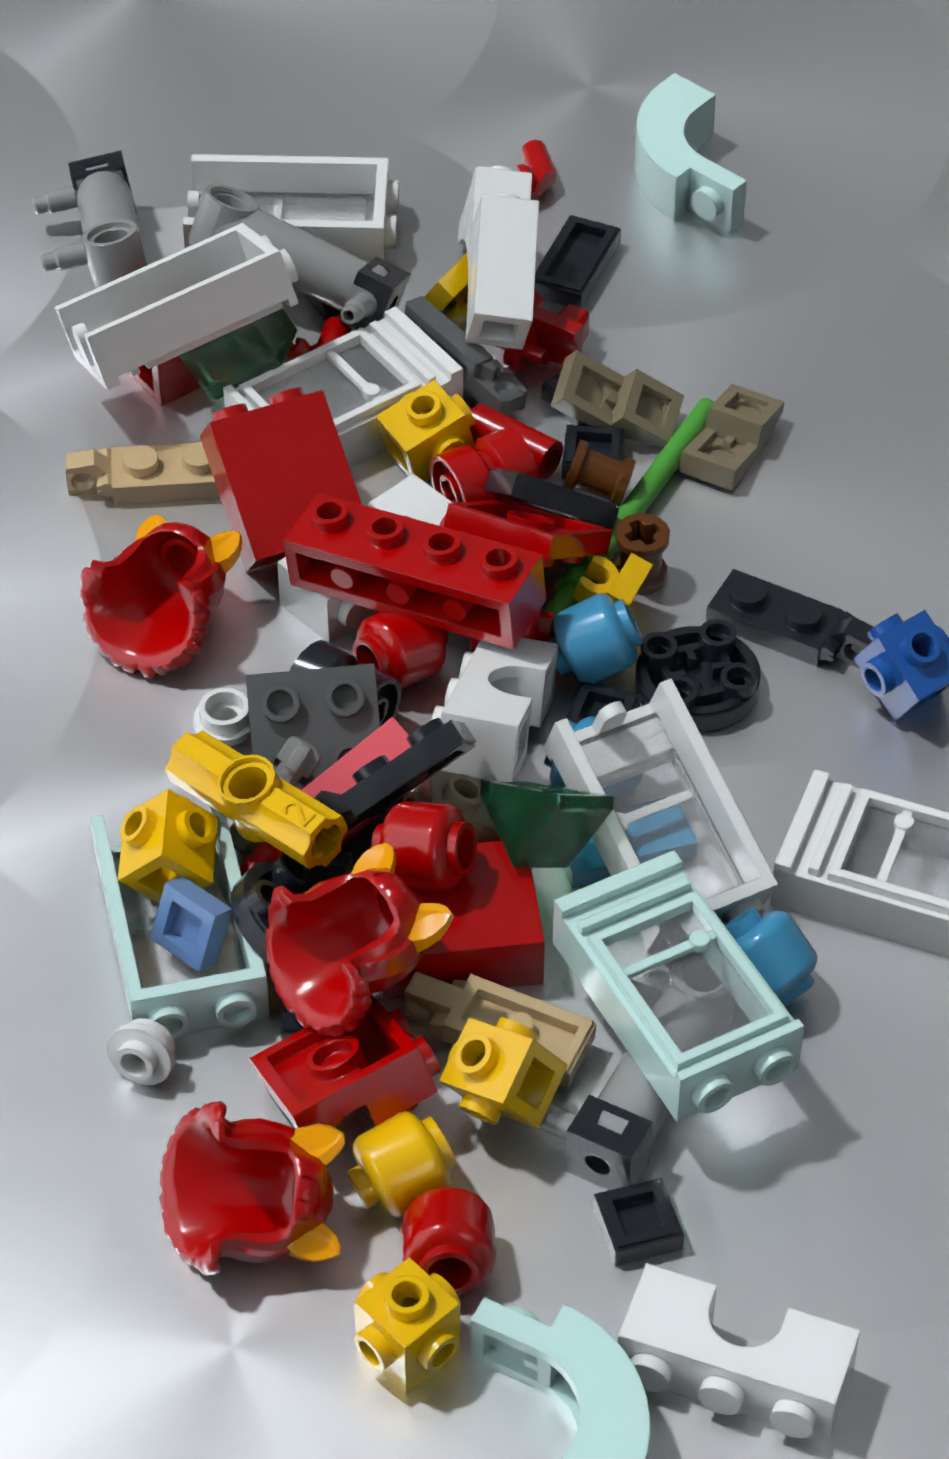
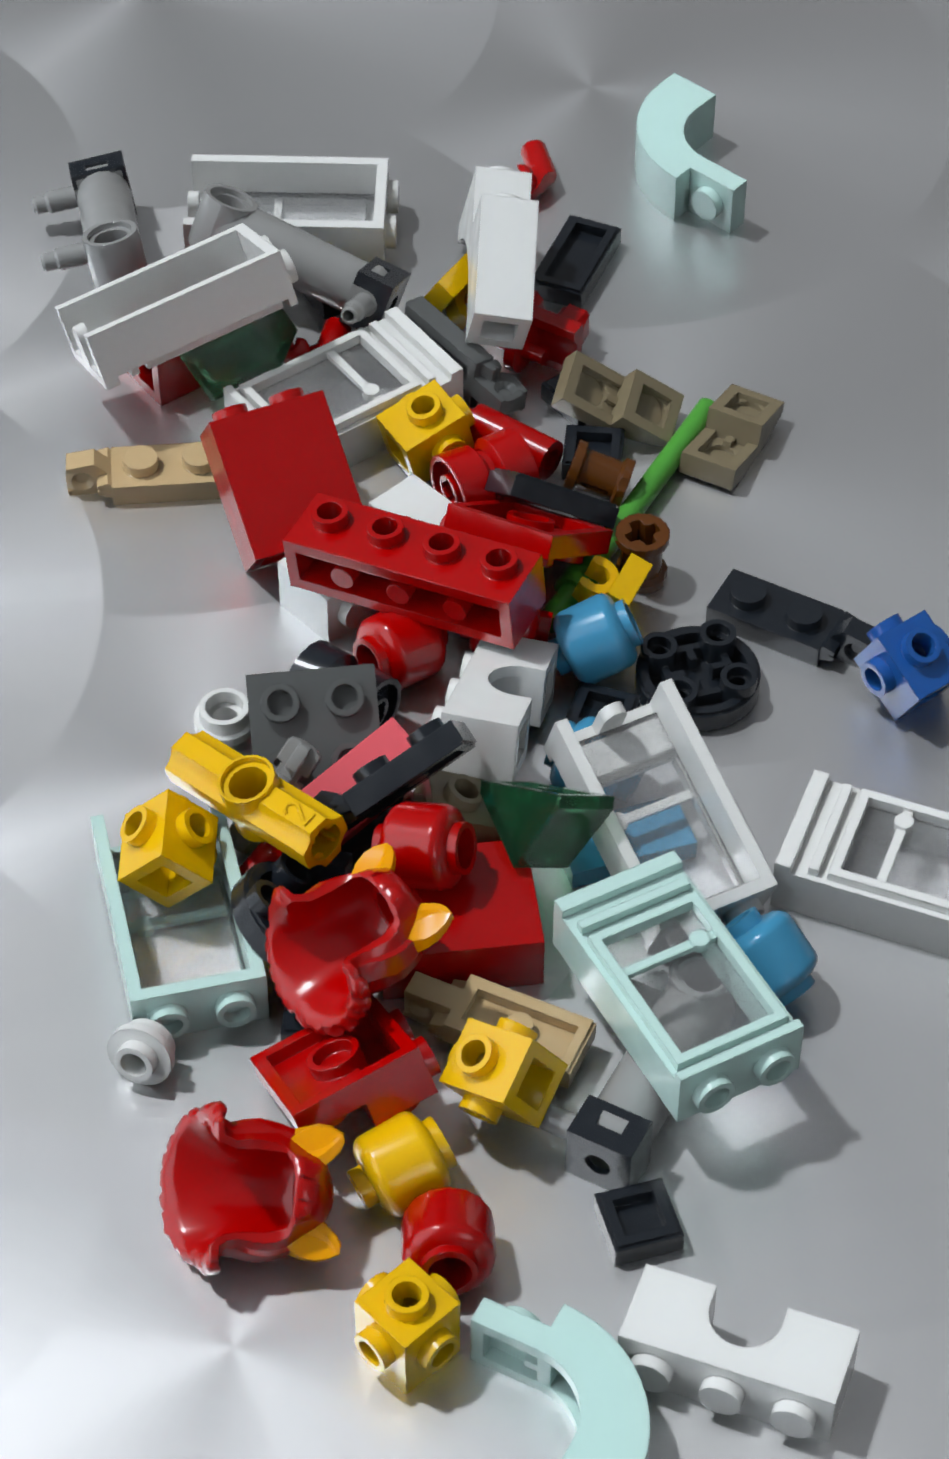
(157, 595): red hair -> none
(191, 923): medium blue plate -> none

